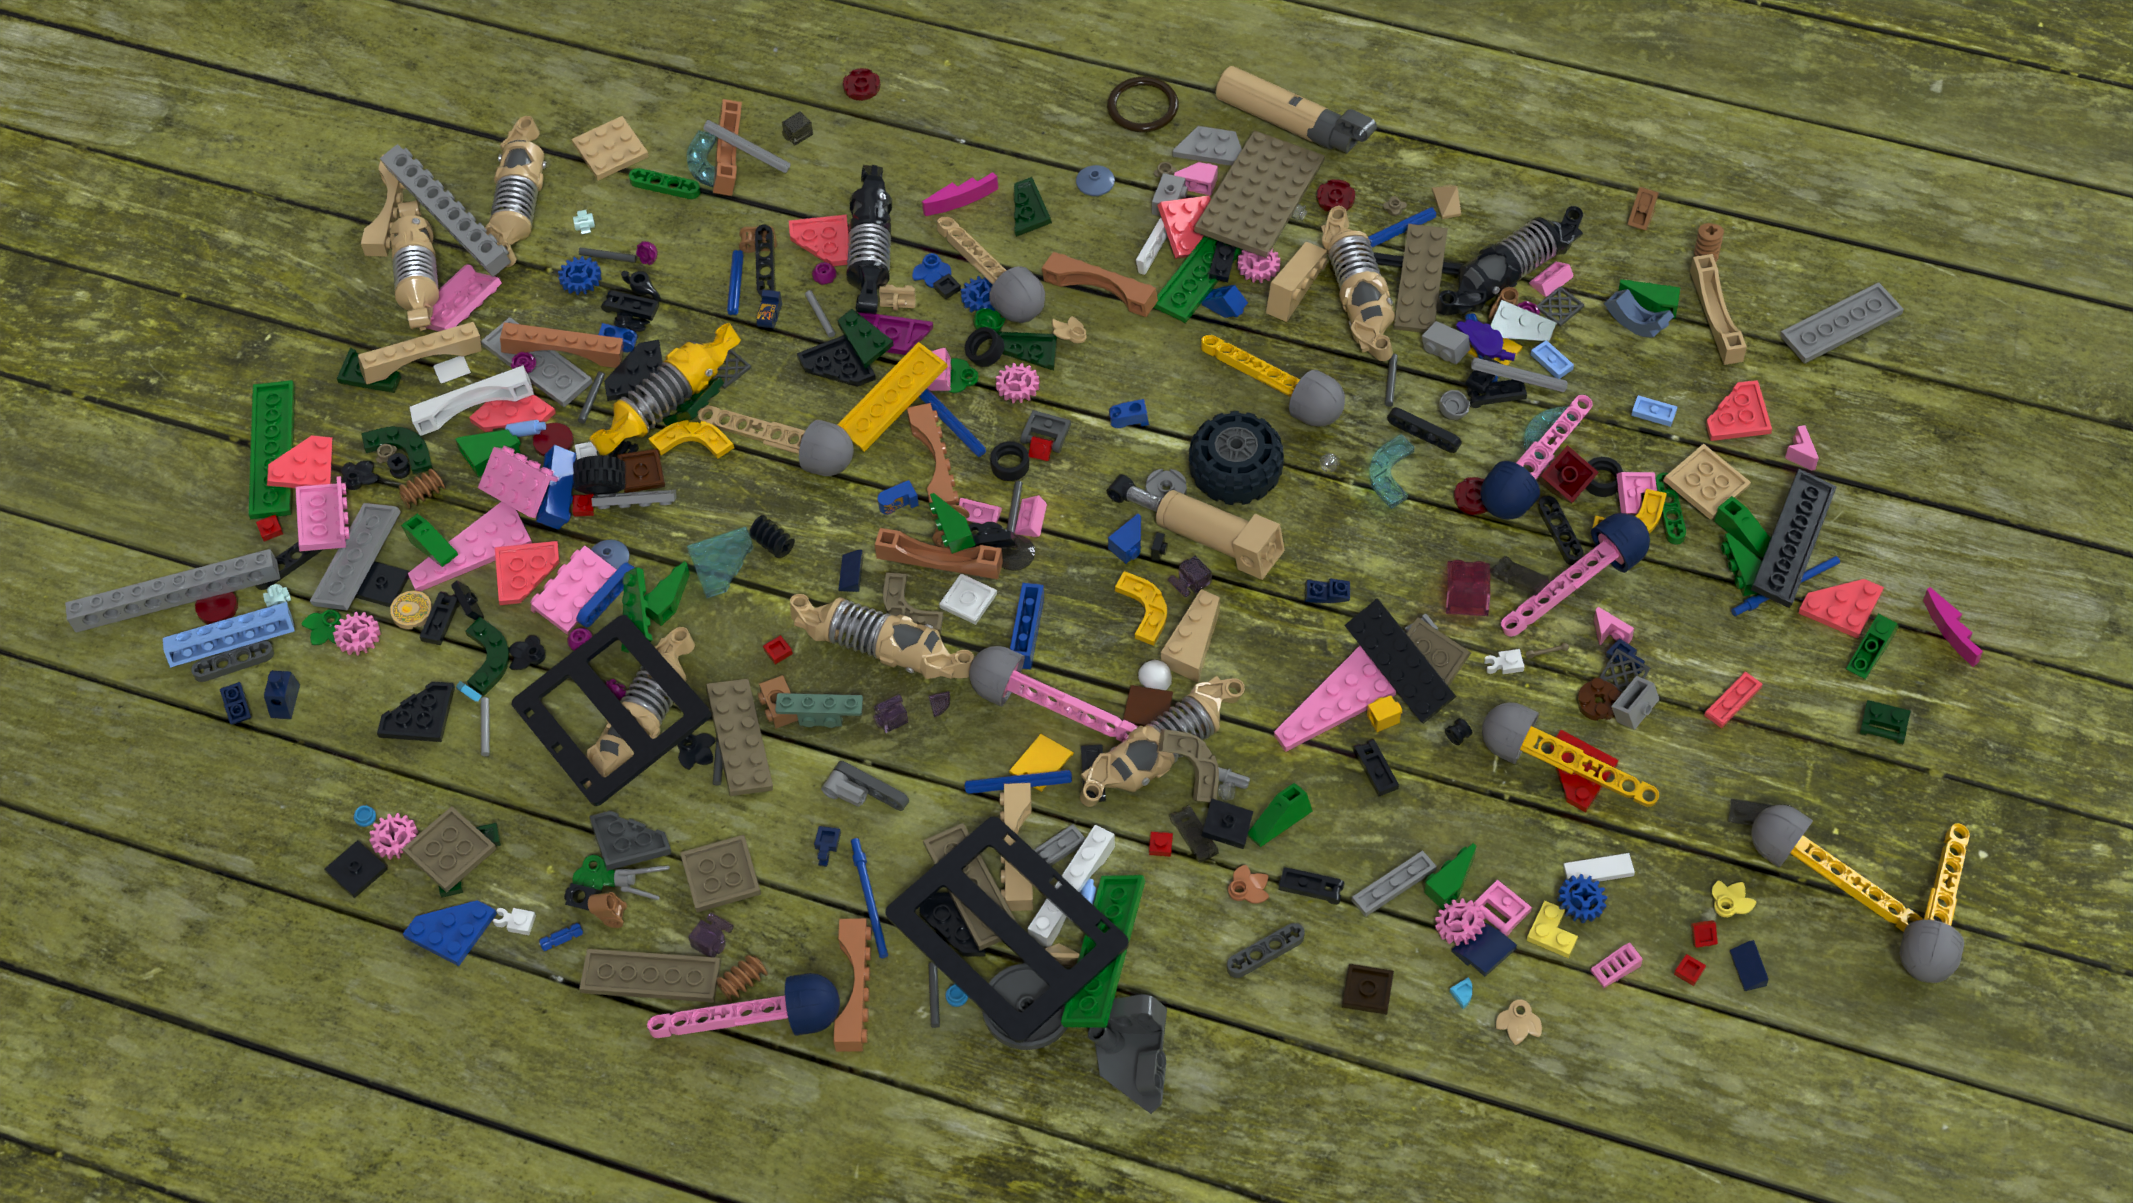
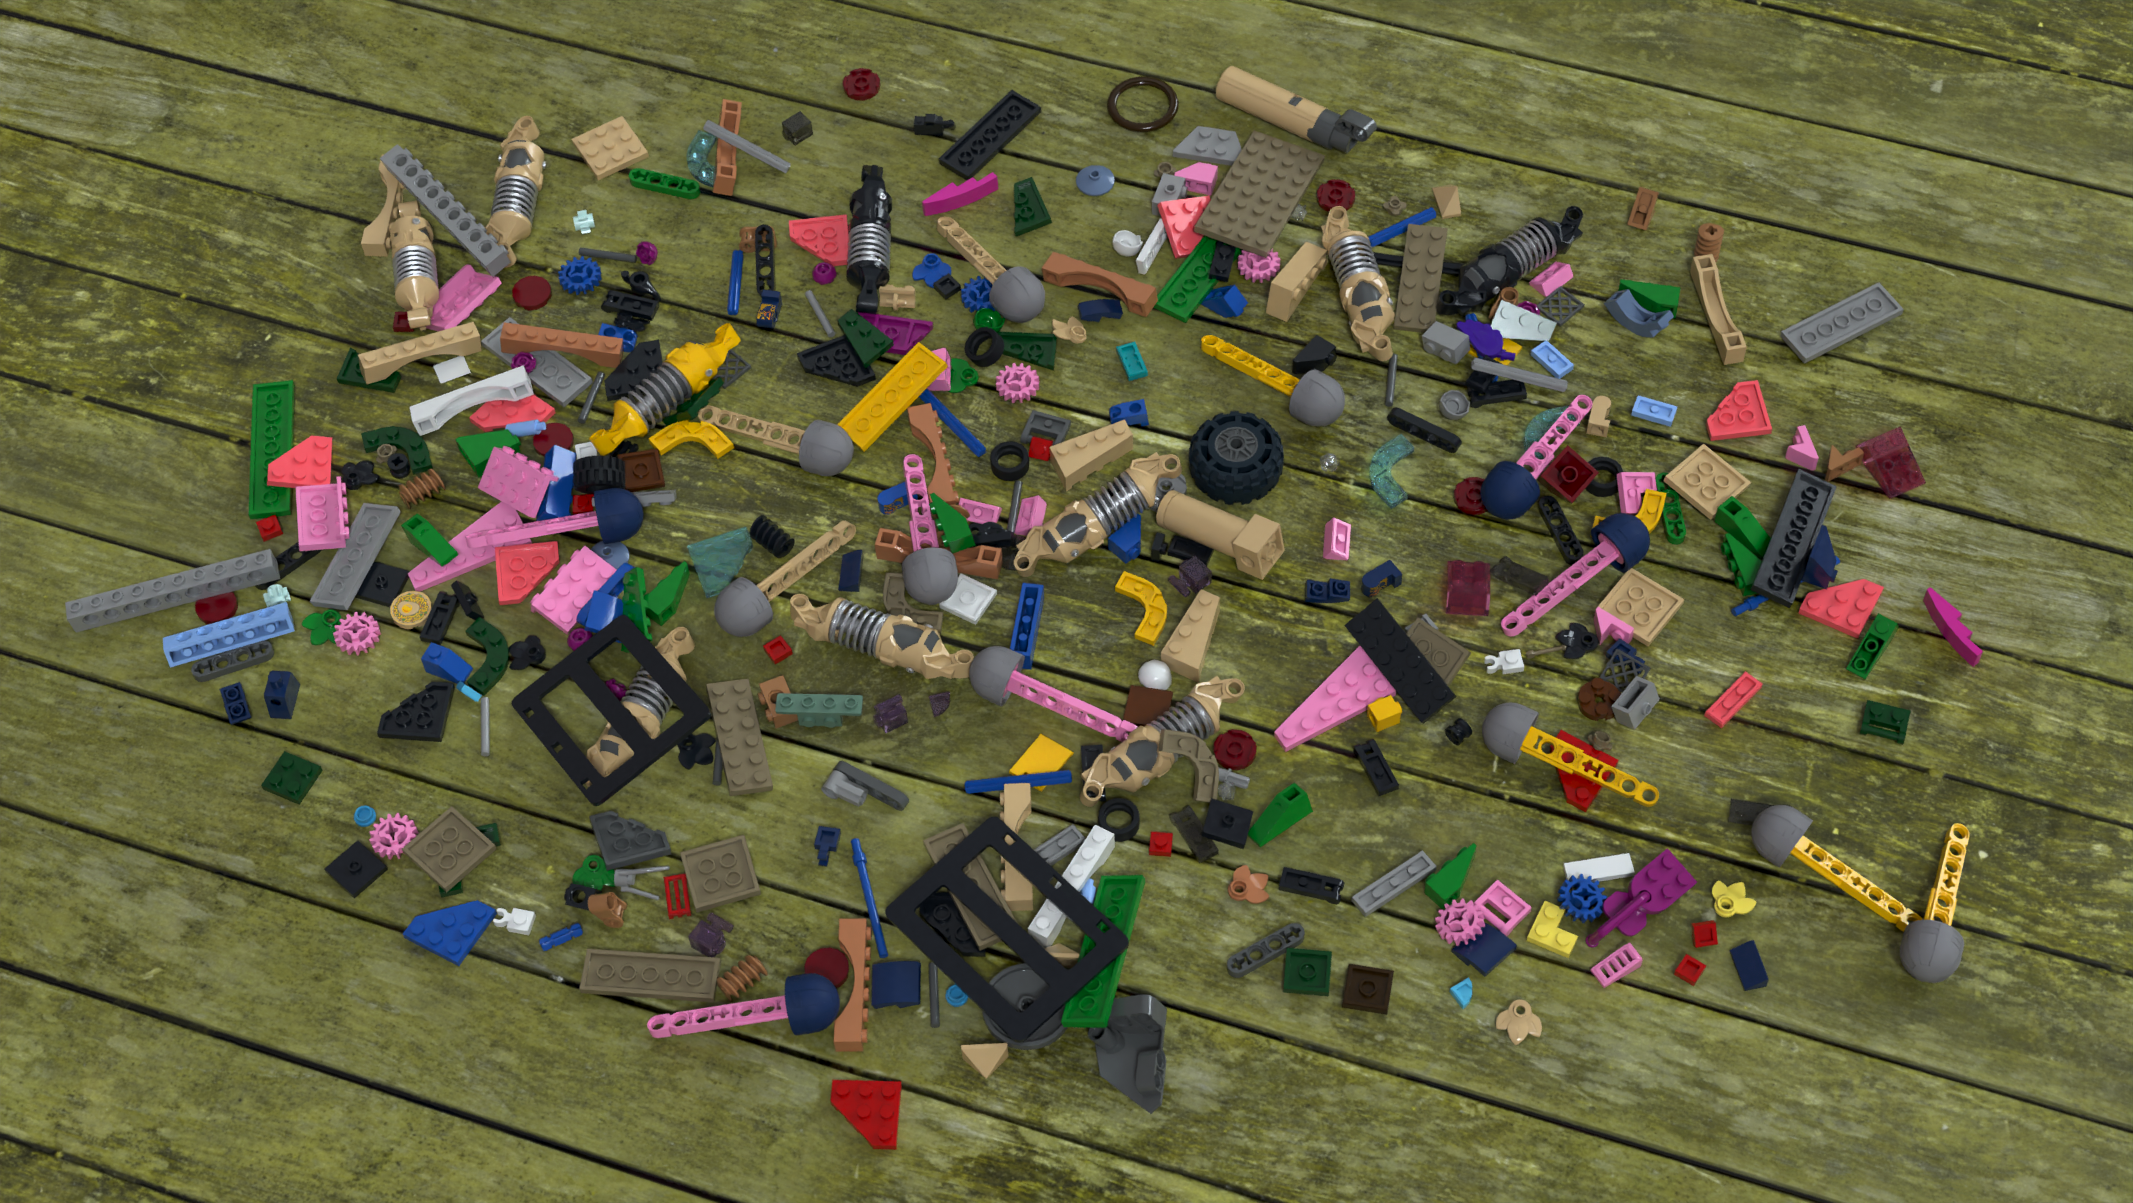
(291, 777): none -> dark green plate
(401, 322): none -> dark red plate
(445, 664): none -> blue slope
(531, 292): none -> dark red tile
(602, 611): none -> blue slope
(616, 514): none -> piece
(679, 912): none -> red tile
(745, 607): none -> piece
(830, 964): none -> dark red tile
(870, 1109): none -> red plate
(896, 984): none -> dark blue slope
(927, 572): none -> piece
(932, 125): none -> black piece
(985, 1057): none -> tan slope
(990, 135): none -> black plate
(1090, 452): none -> tan wedge
(1090, 521): none -> piece
(1095, 309): none -> dark blue slope
(1120, 804): none -> black tyre
(1126, 243): none -> white hair
(1132, 361): none -> teal plate
(1185, 549): none -> black plate
(1235, 749): none -> dark red tile
(1307, 972): none -> dark green plate
(1316, 355): none -> black slope
(1336, 540): none -> bright pink slope
(1381, 577): none -> dark blue leg
(1575, 641): none -> black plate
(1600, 411): none -> tan leg
(1600, 741): none -> dark tan plate
(1642, 605): none -> tan plate
(1658, 883): none -> magenta plate
(1821, 561): none -> dark blue slope
(1840, 464): none -> medium nougat slope
(1892, 462): none -> clear pink slope

